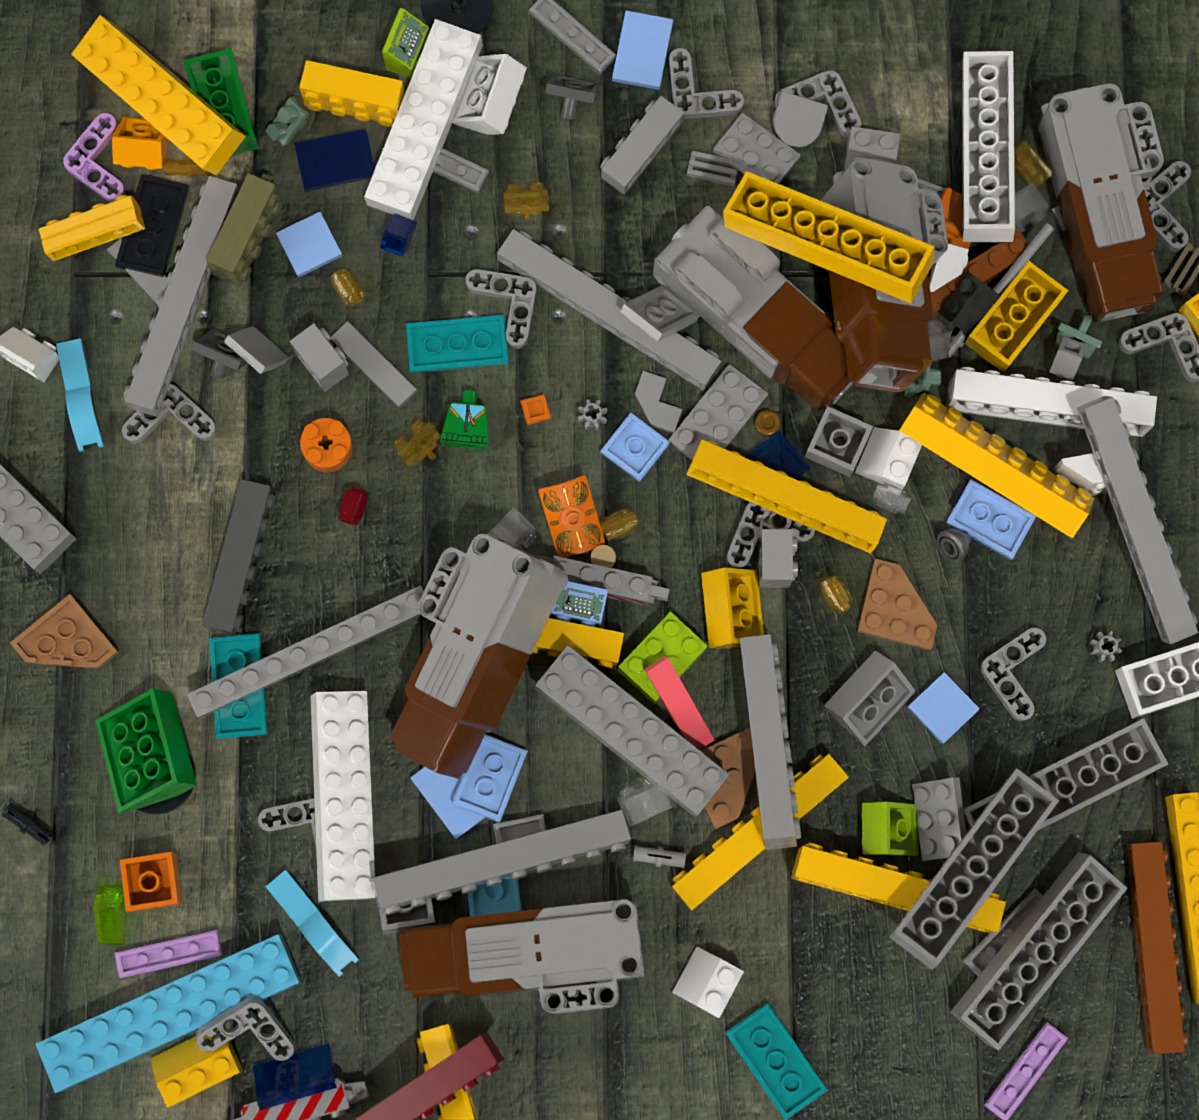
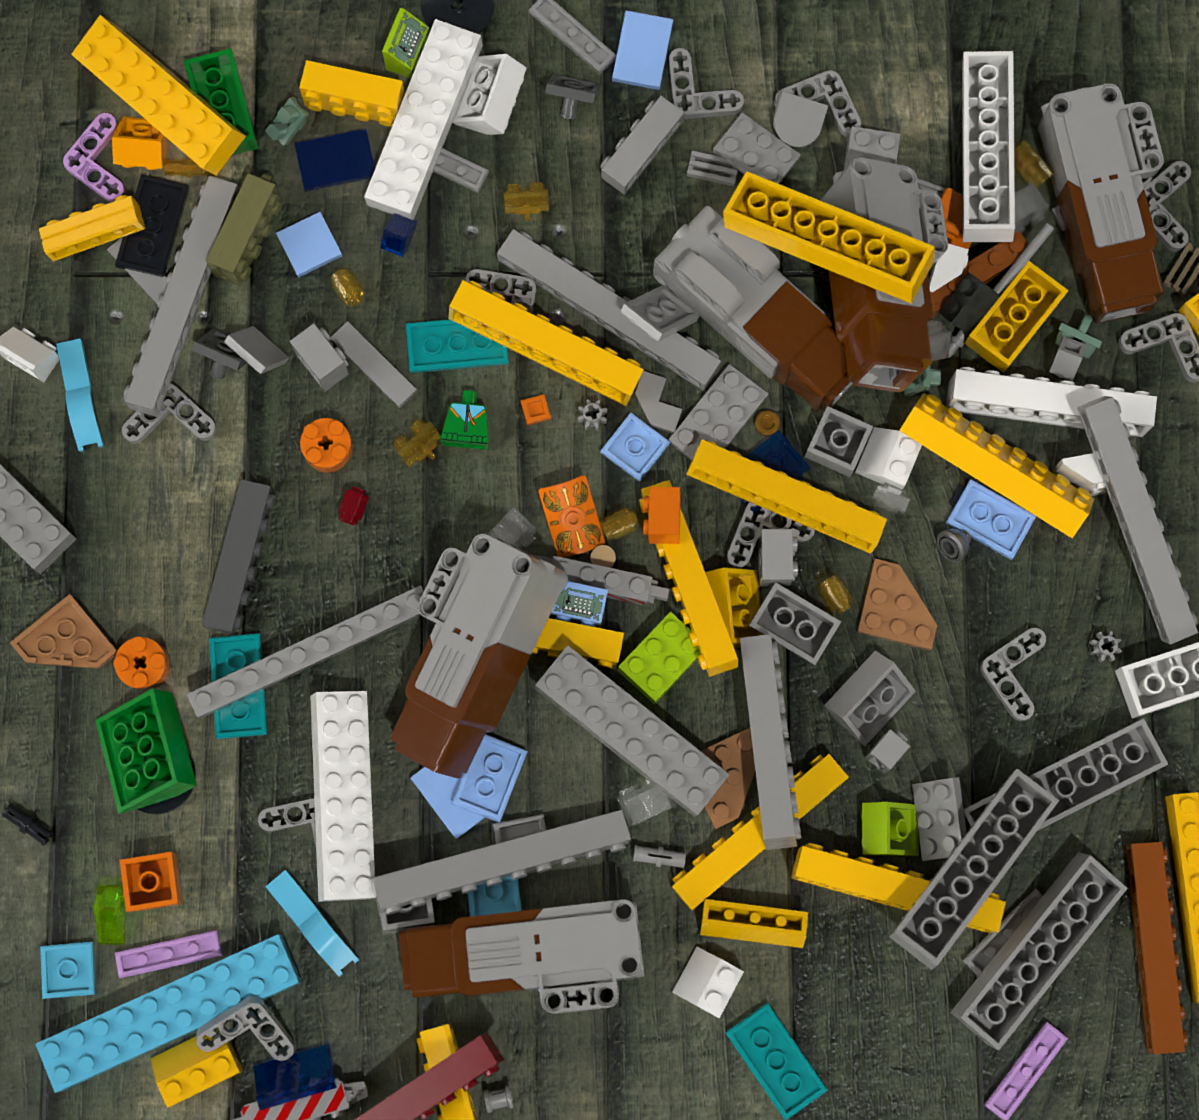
(68, 970): none -> medium azure tile
(155, 657): none -> orange brick
(498, 1098): none -> light grey bush
(545, 342): none -> yellow brick
(664, 515): none -> orange brick
(678, 703): coral tile -> none
(697, 599): none -> yellow brick
(754, 923): none -> yellow brick
(795, 623): none -> light grey slope
(888, 750): none -> light grey brick
(943, 708): light blue tile -> none

